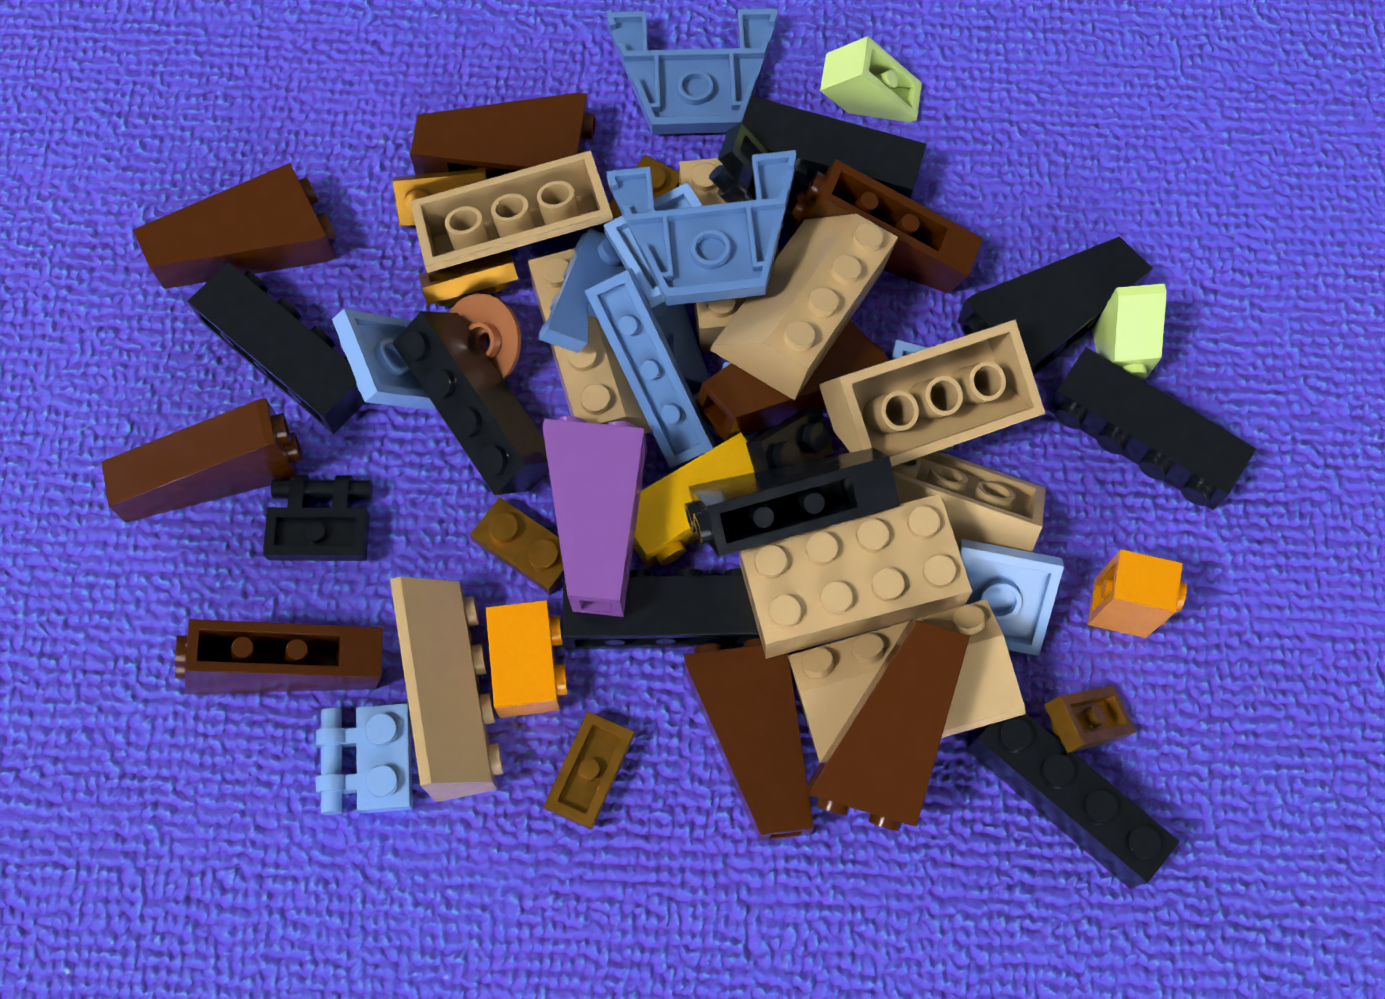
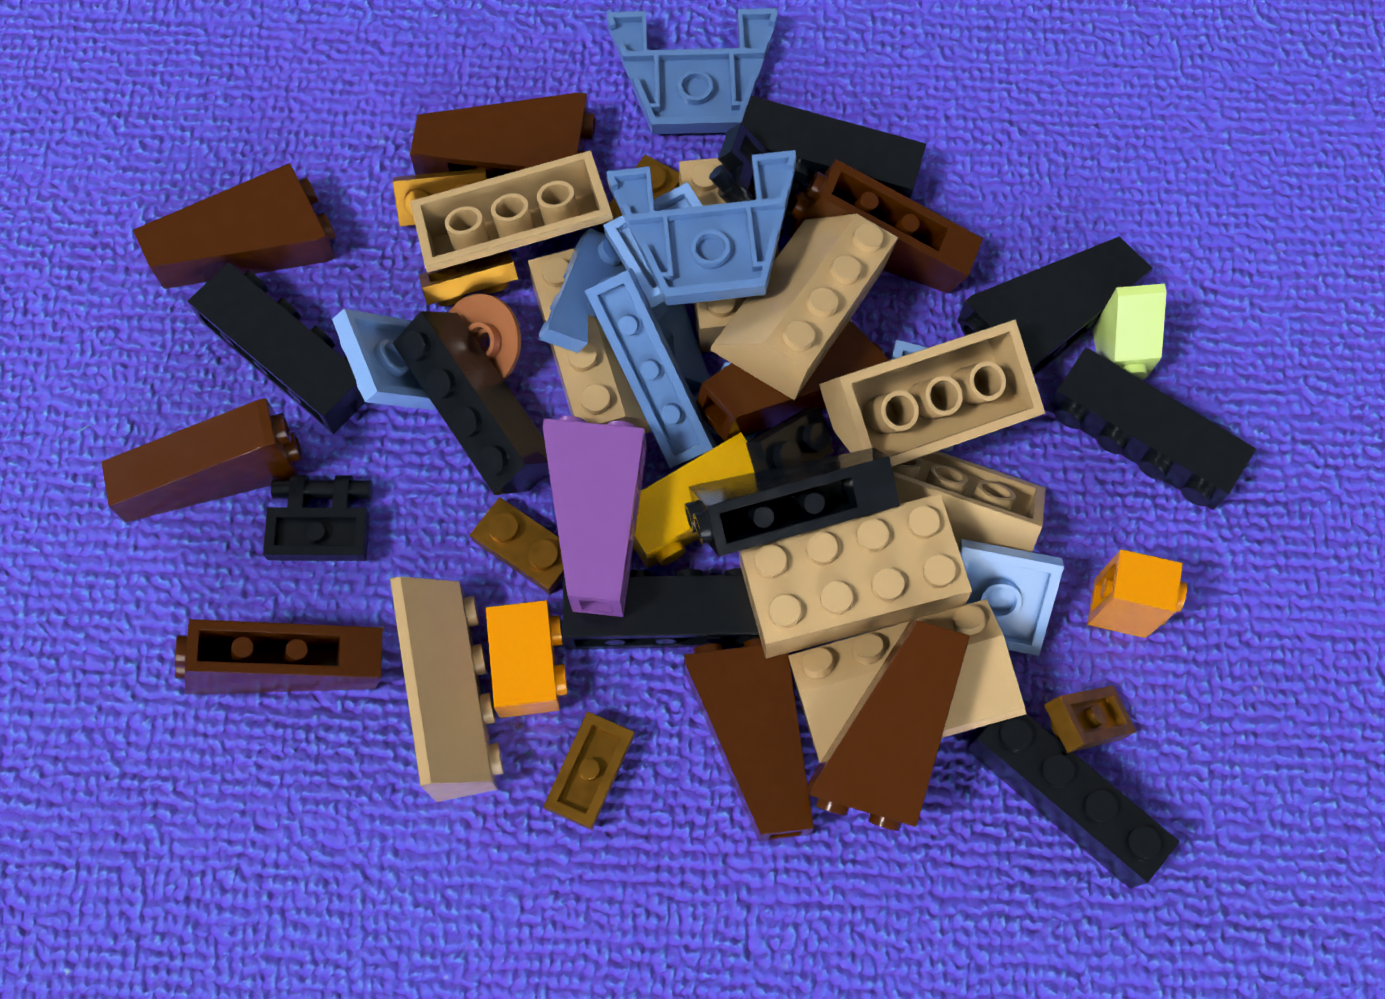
(382, 759): light blue plate -> none
(870, 82): yellowish green slope -> none

